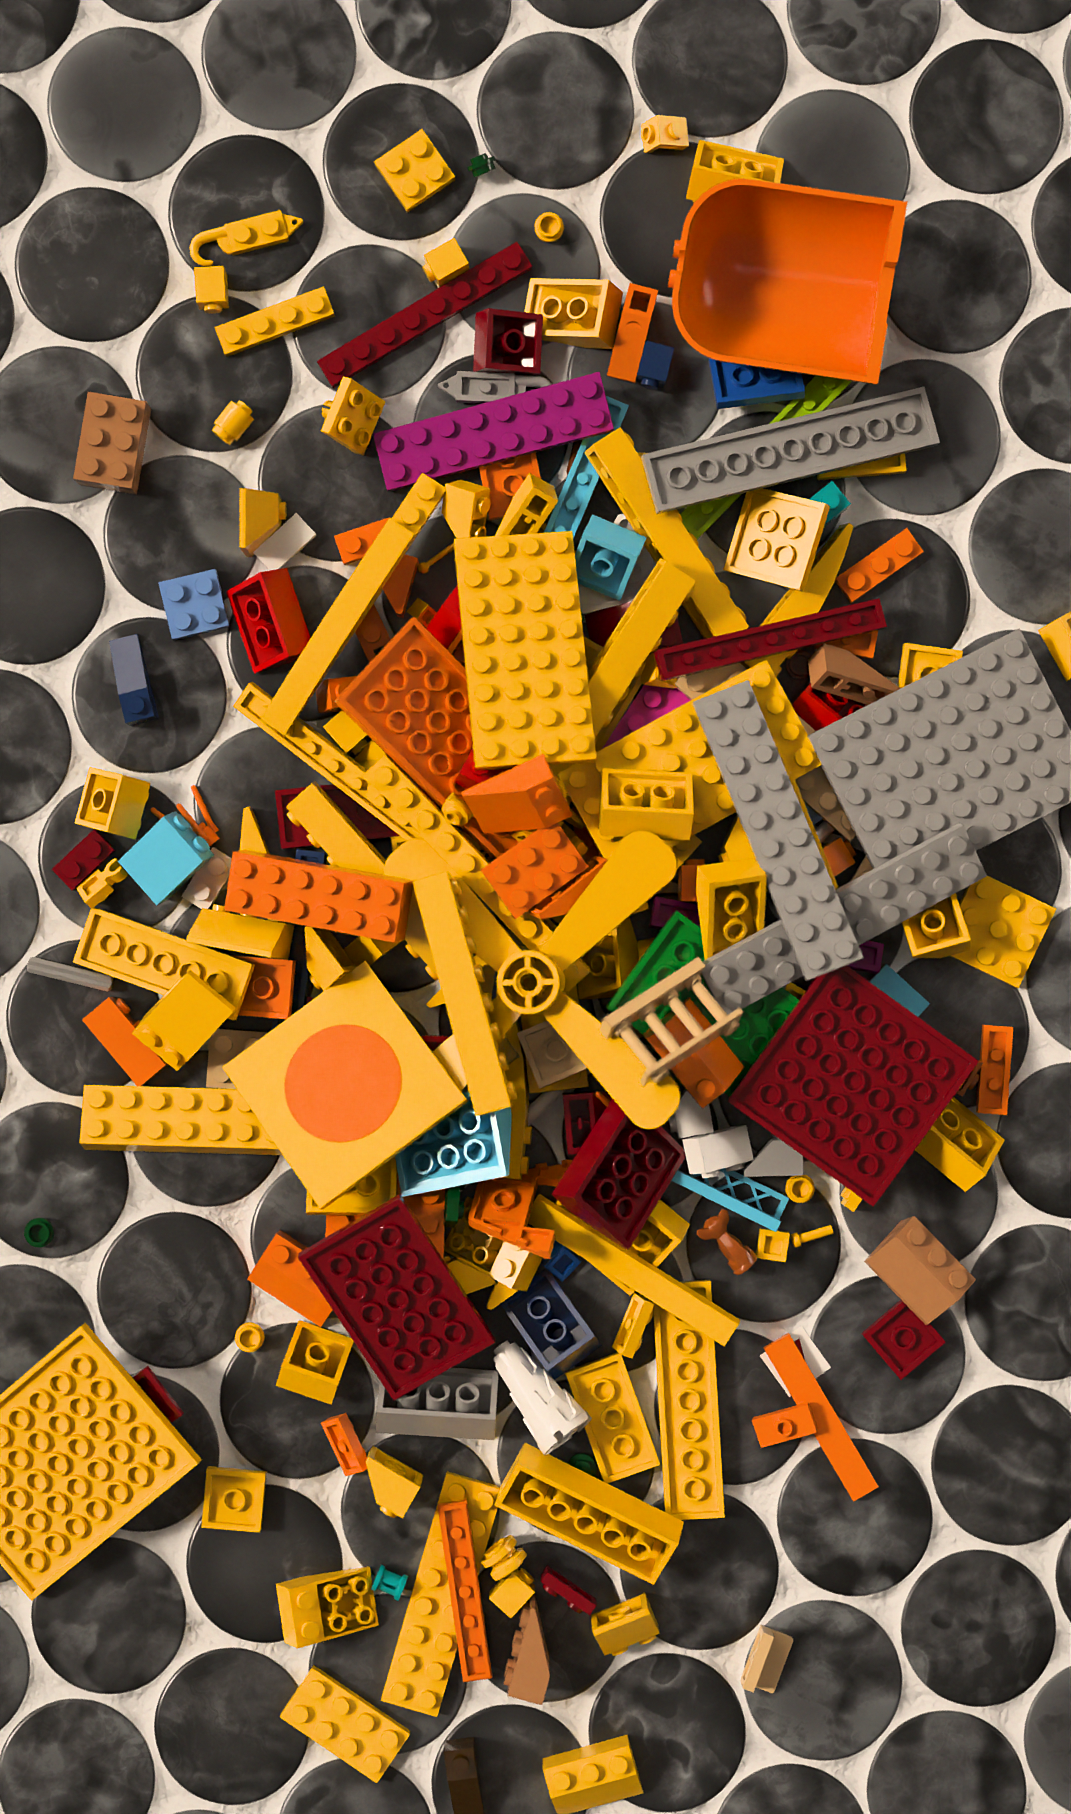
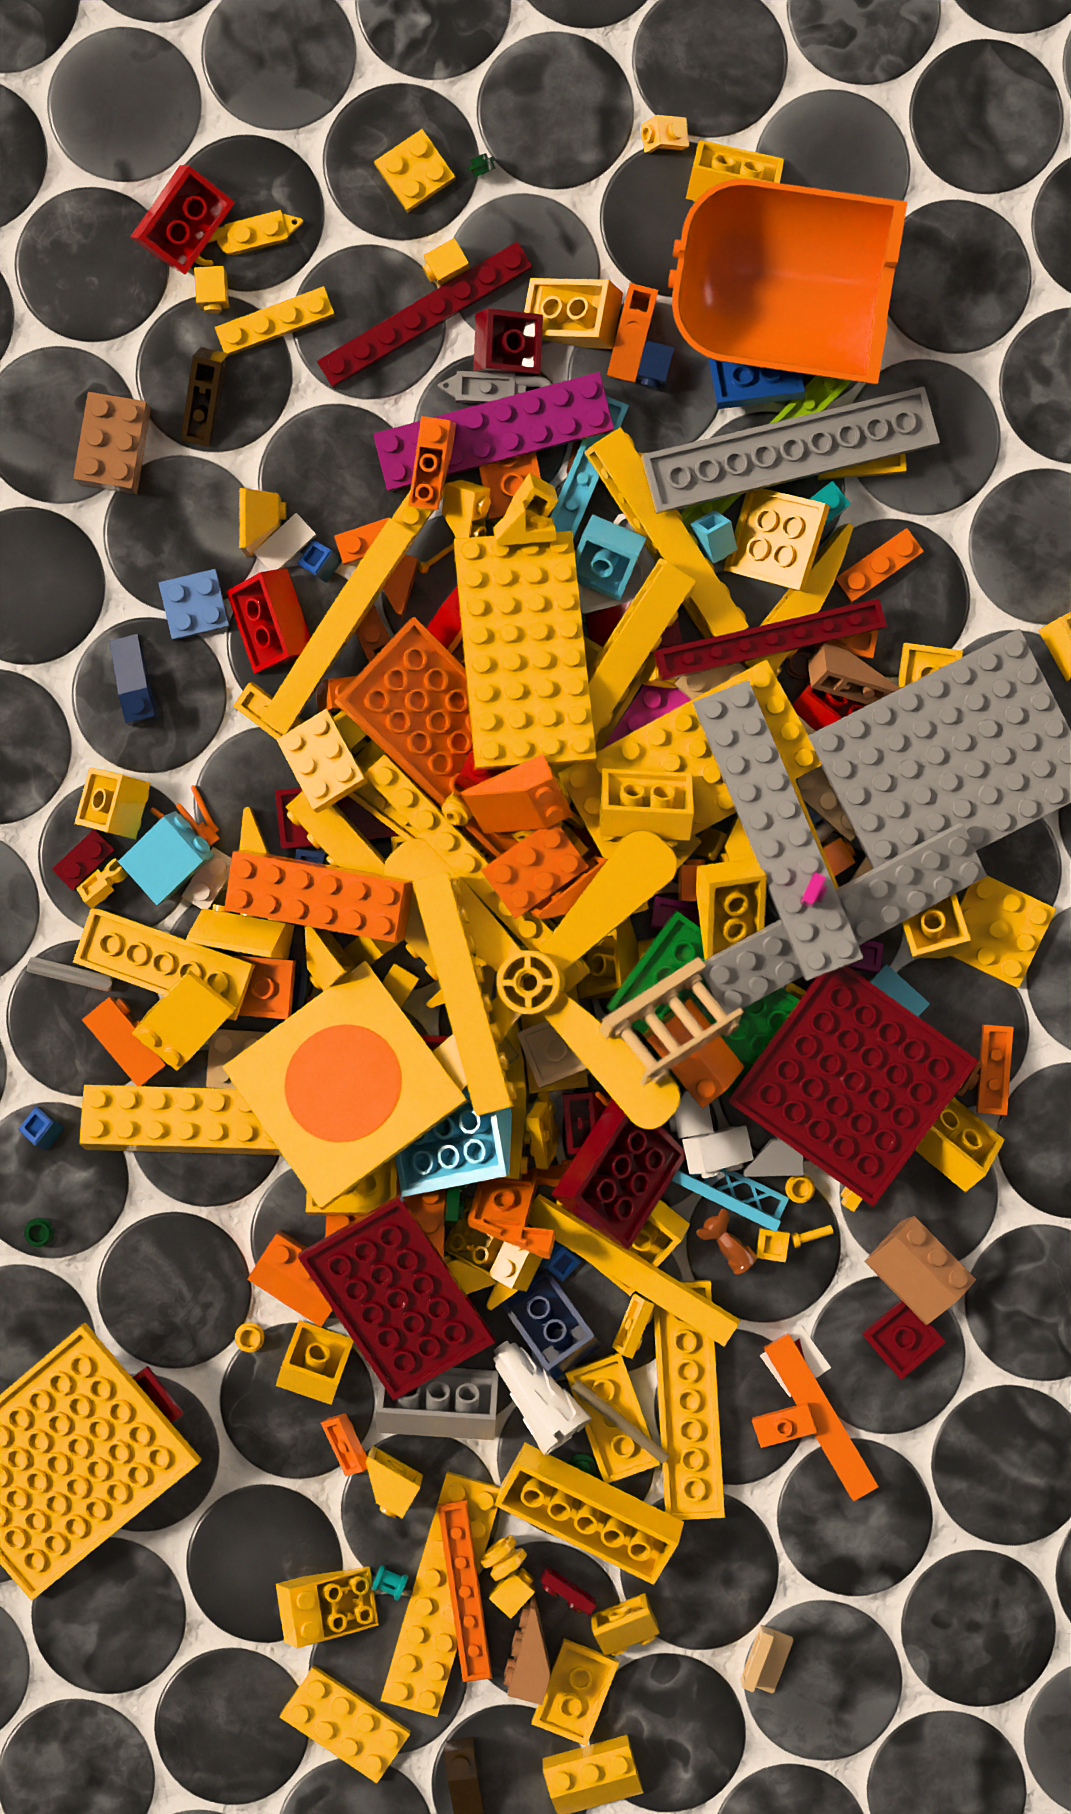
(41, 1128): none -> blue slope
(182, 219): none -> red slope
(204, 395): none -> dark brown slope
(233, 422): yellow brick -> none
(233, 1499): yellow plate -> none
(319, 561): none -> blue slope
(322, 761): none -> yellow plate
(352, 415): yellow plate -> none
(400, 983): none -> yellow brick
(421, 612): yellow piece -> none
(431, 462): none -> orange slope
(517, 530): none -> yellow slope
(543, 1131): none -> yellow plate
(549, 227): yellow plate -> none
(575, 1691): none -> yellow plate
(619, 1421): none -> dark tan bar
(711, 844): none -> slope
(714, 536): none -> medium azure brick
(814, 891): none -> dark pink plate

